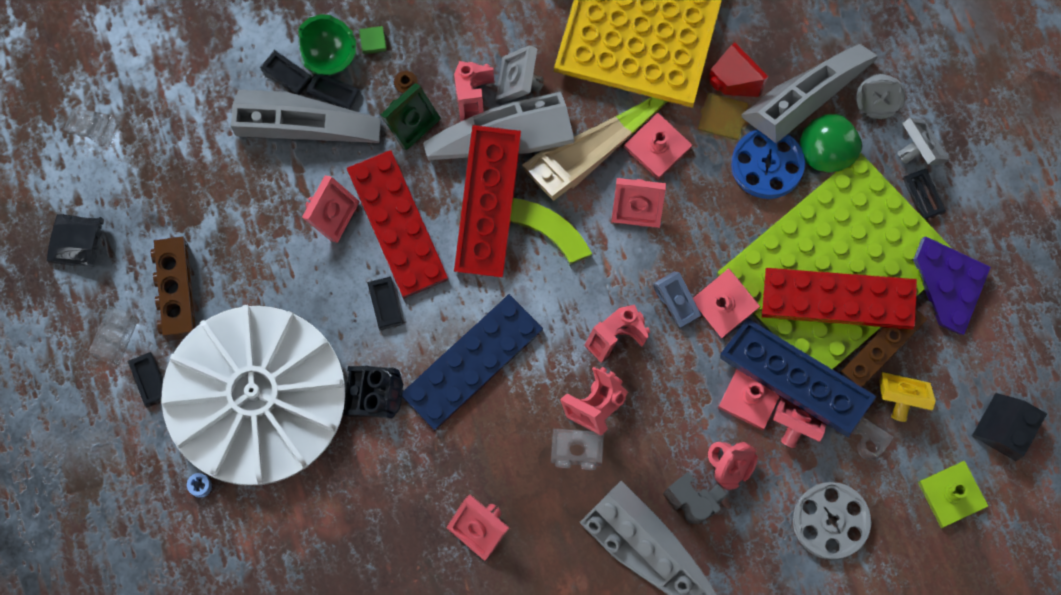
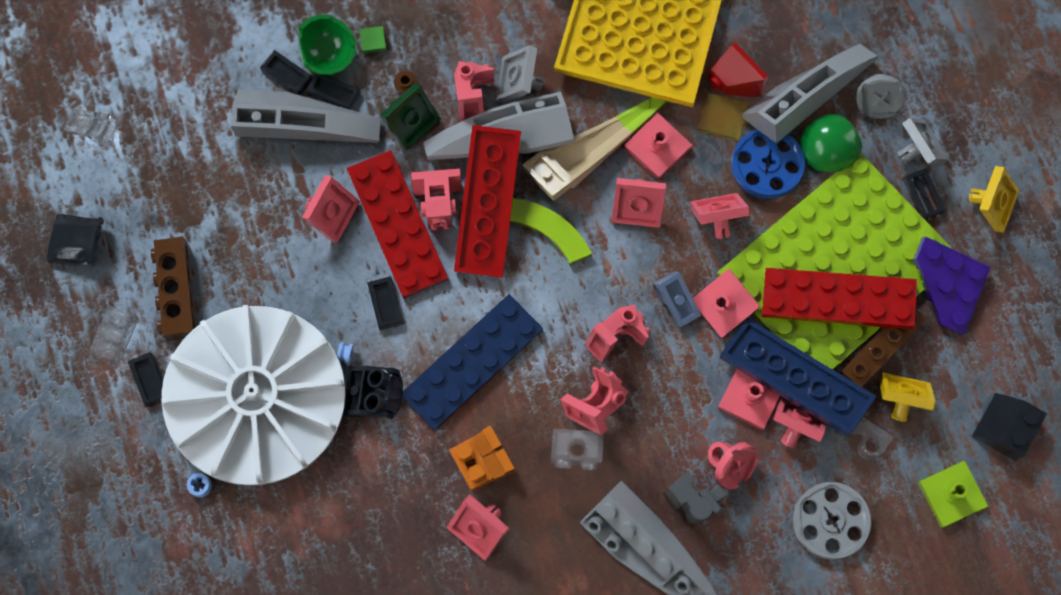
(345, 353): none -> light blue bush
(438, 208): none -> coral tile
(482, 459): none -> orange hips
(719, 210): none -> coral tile
(997, 199): none -> yellow tile

